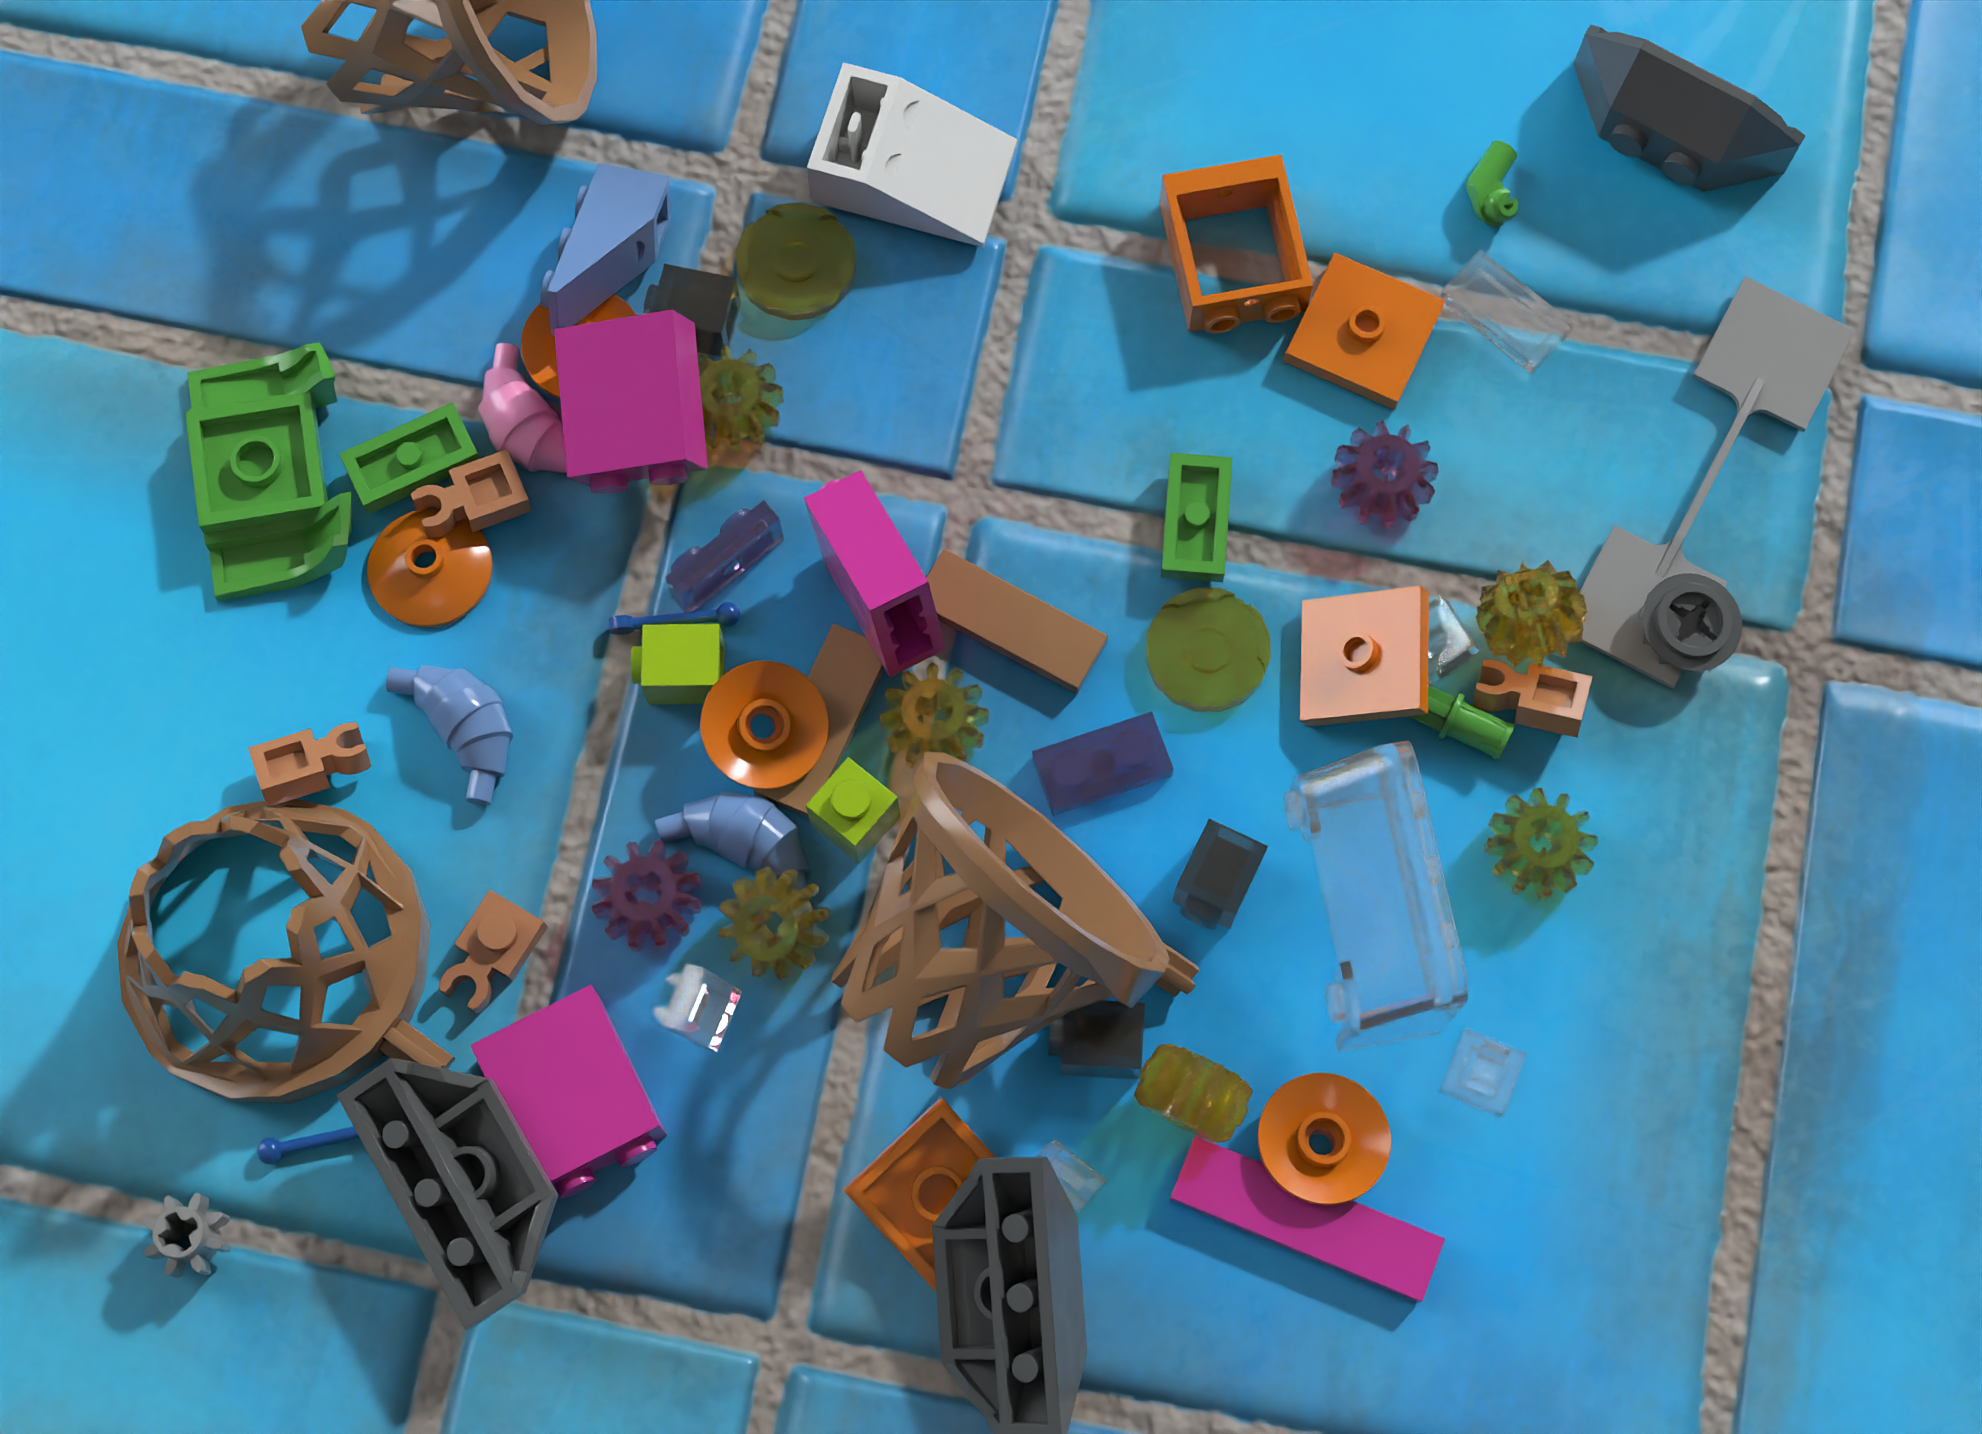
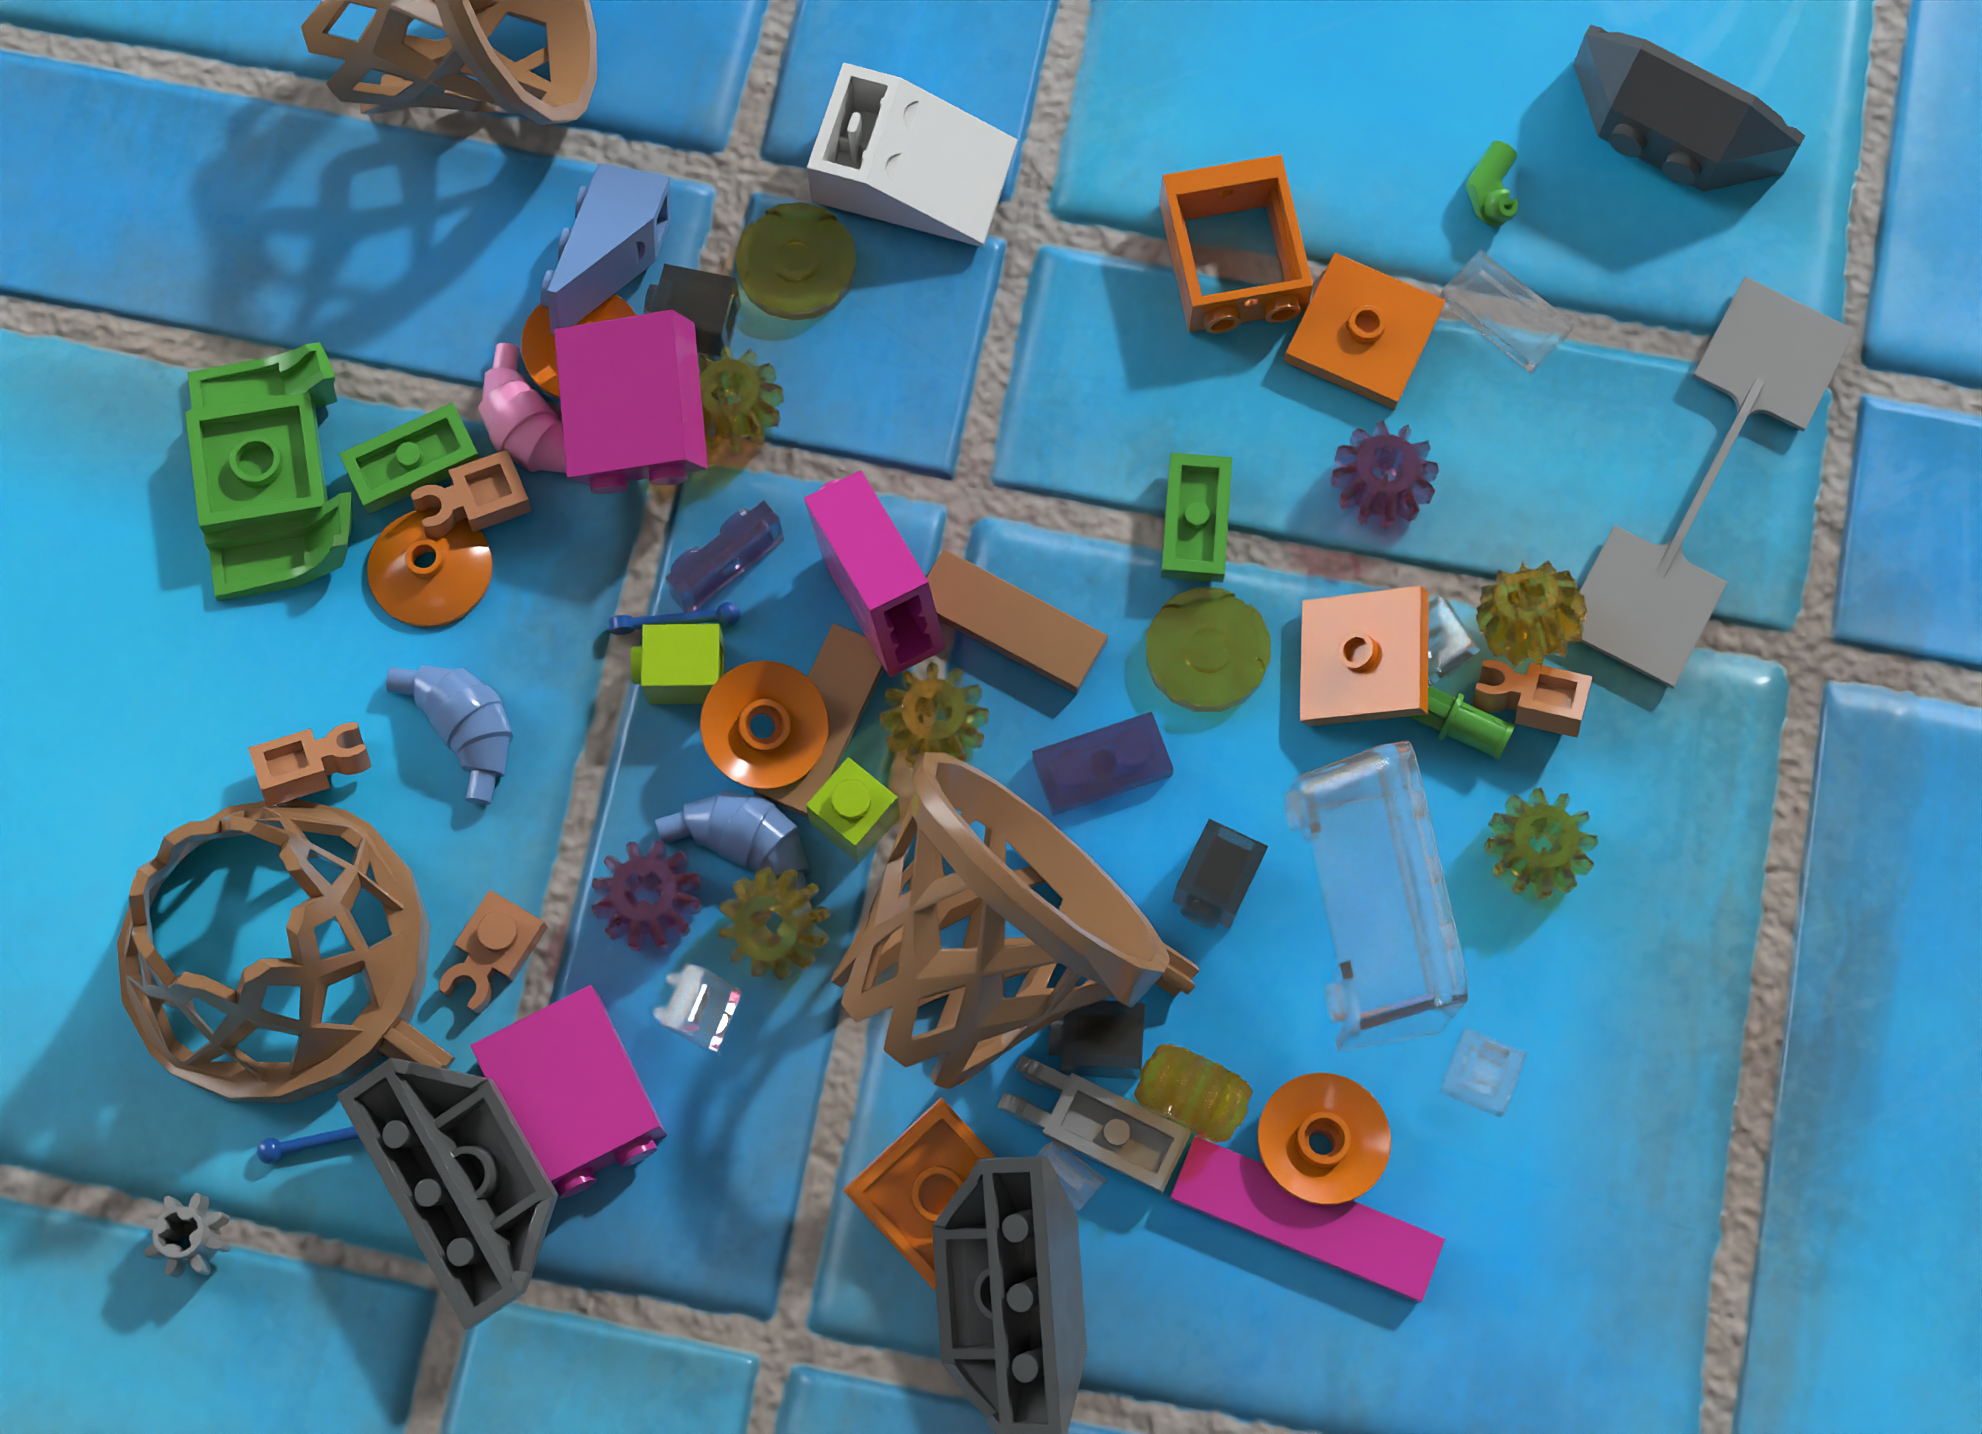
(1101, 1125): none -> light grey hinge
(1718, 622): dark grey gear -> none

